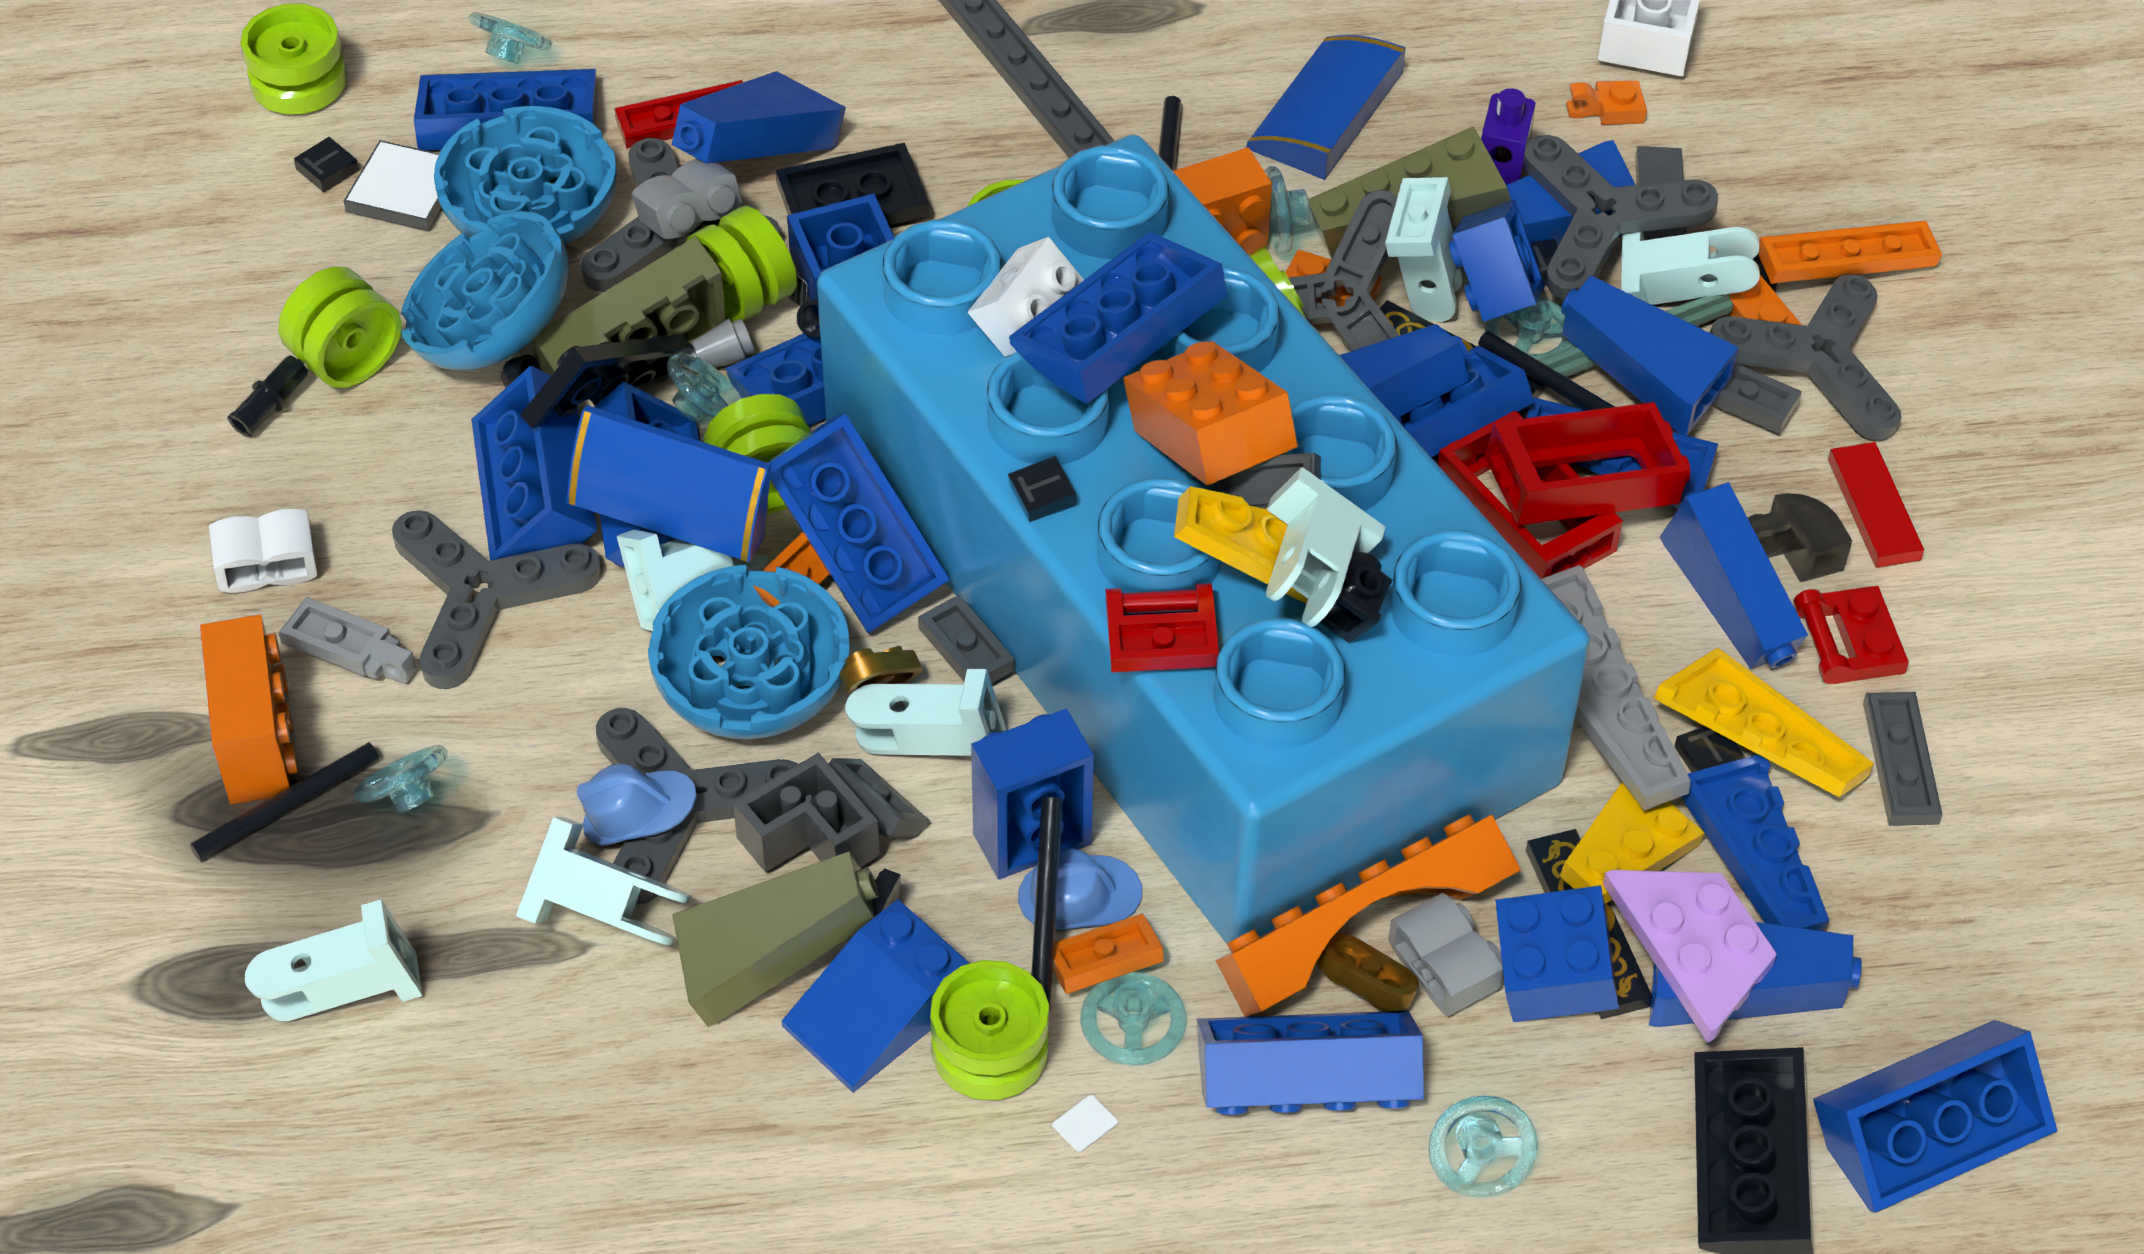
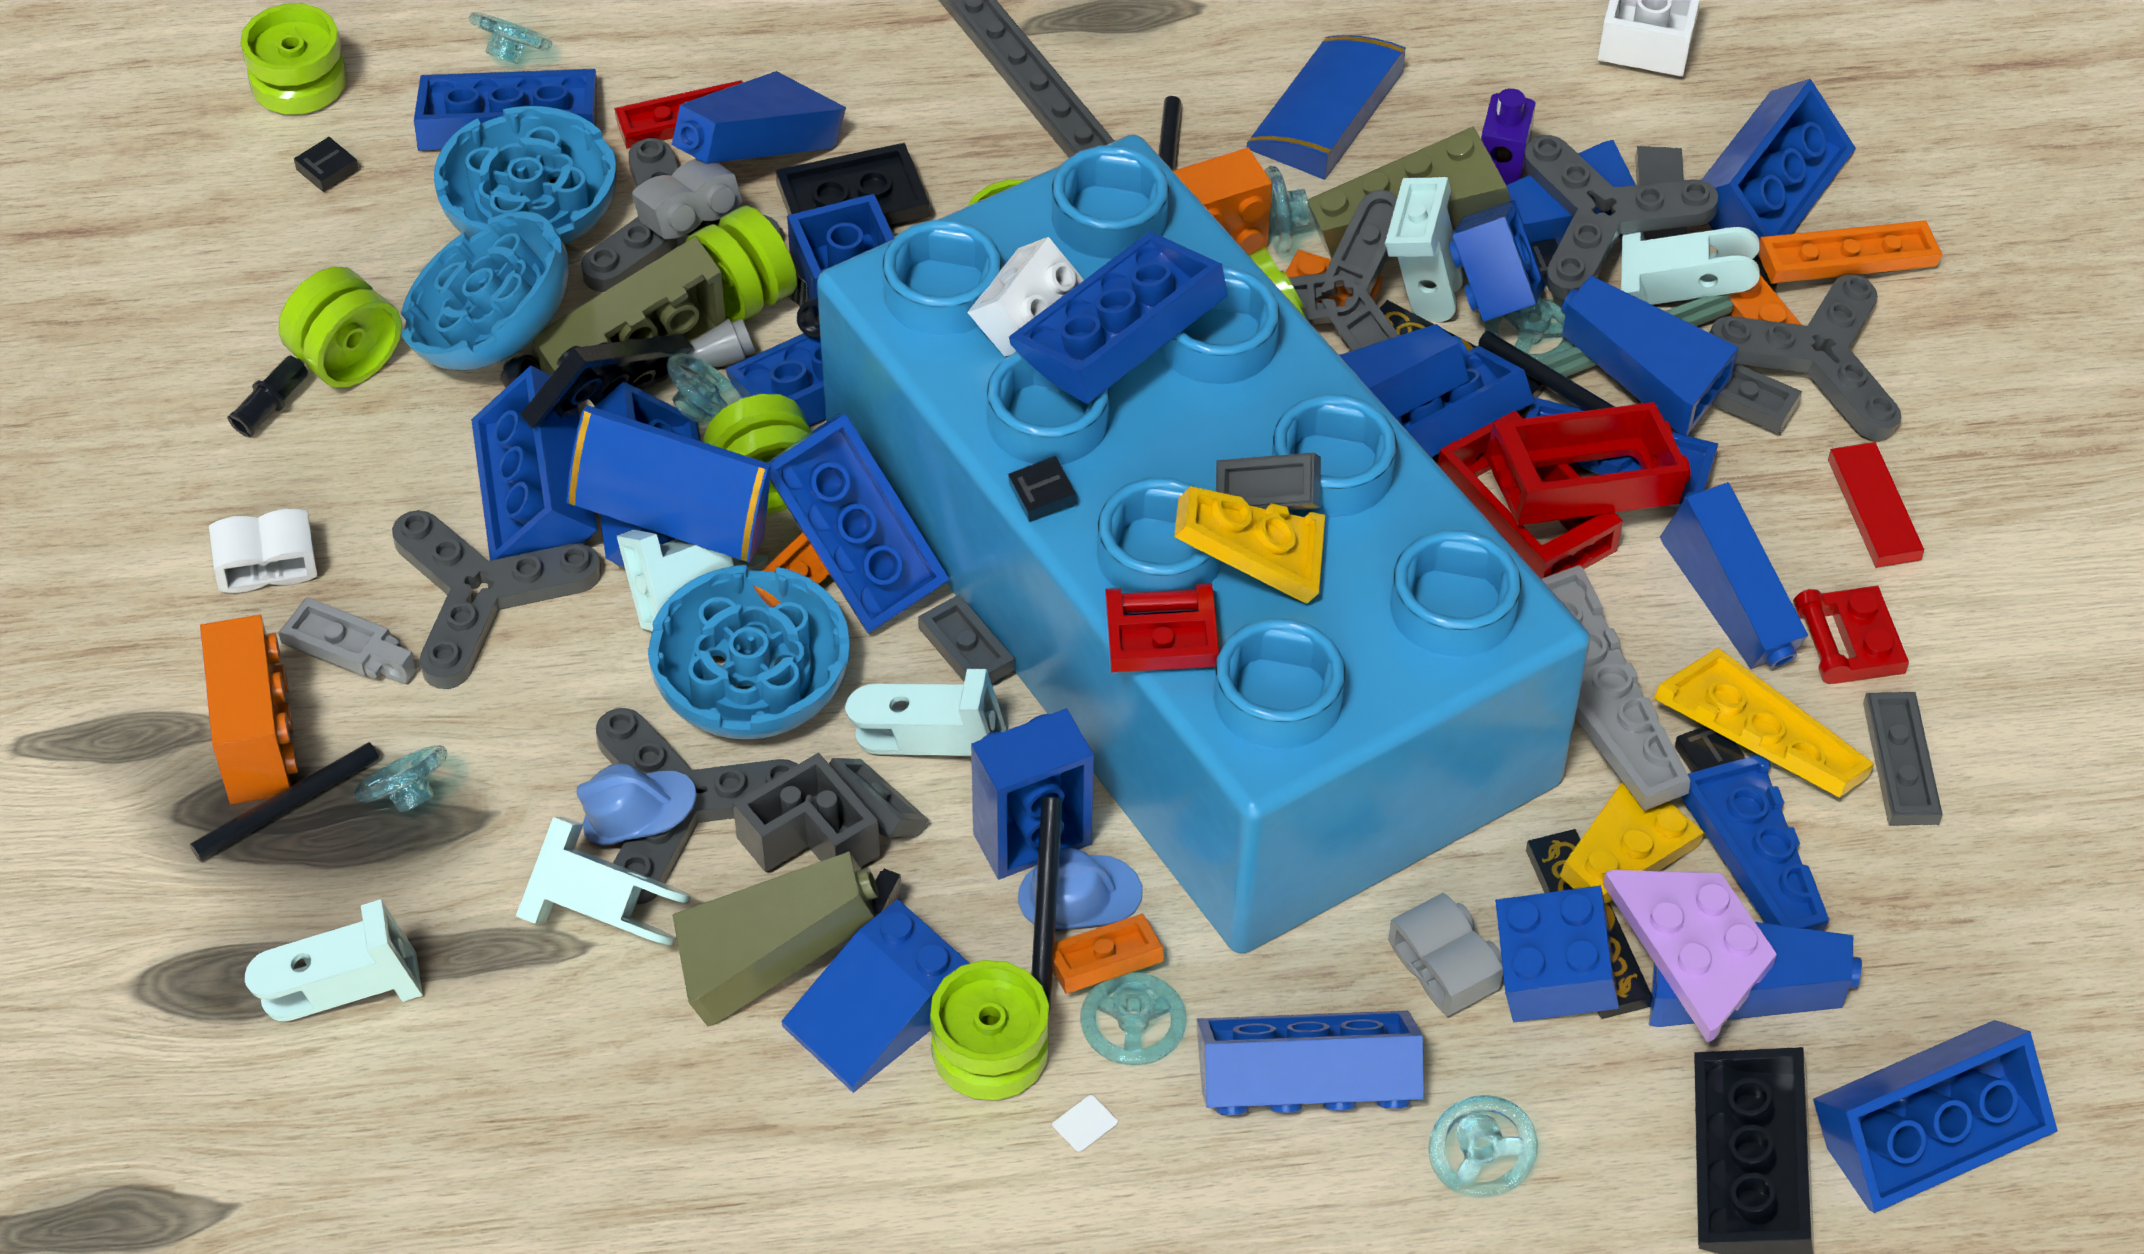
(396, 187): white tile -> none
(884, 667): pearl gold plate -> none
(1210, 412): orange brick -> none
(1281, 961): orange arch -> none
(1317, 542): light aqua piece -> none
(1362, 595): black brick -> none
(1368, 973): pearl gold plate -> none
(1612, 100): orange plate -> none
(1779, 162): none -> blue slope
(1806, 535): clear smoke brick -> none

